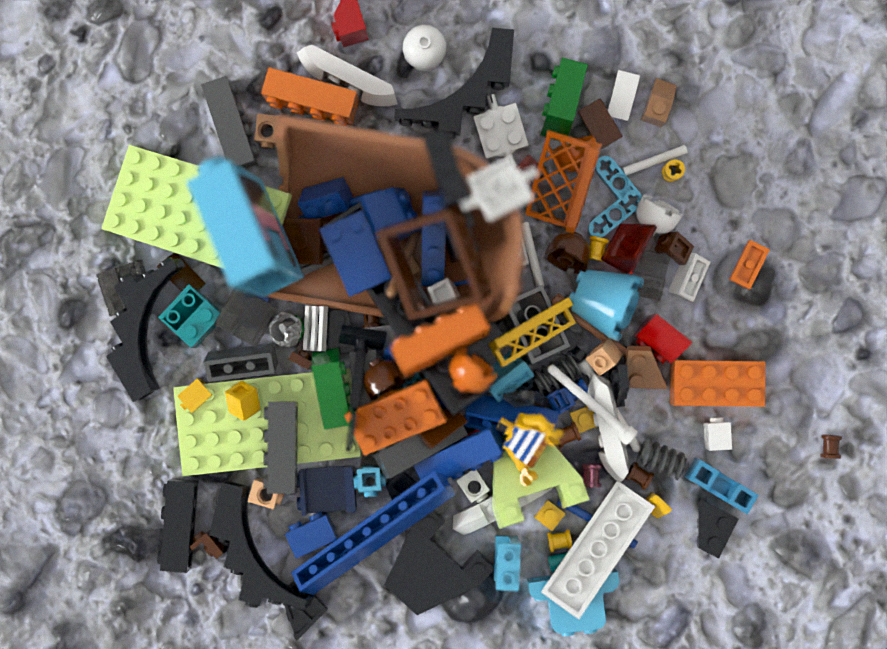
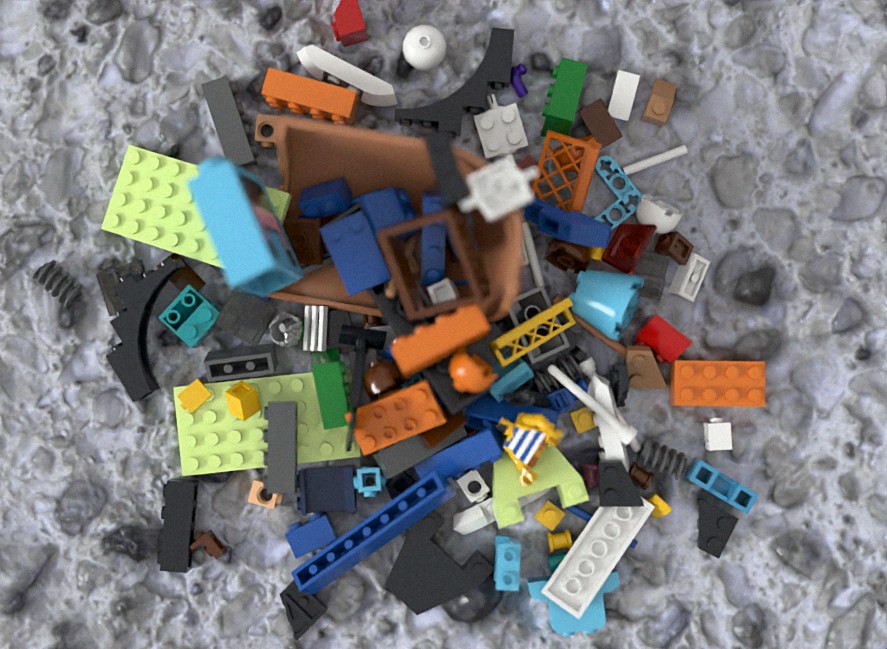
(58, 284): none -> dark grey piece
(259, 582): black arch -> none
(302, 357): reddish brown bracket -> none
(516, 79): none -> dark purple arm
(567, 226): none -> blue slope
(570, 434): dark orange bush -> none
(604, 356): light nougat brick -> none
(616, 486): none -> black wing
(666, 171): yellow bush -> none
(749, 264): orange plate -> none
(831, 446): reddish brown bush -> none

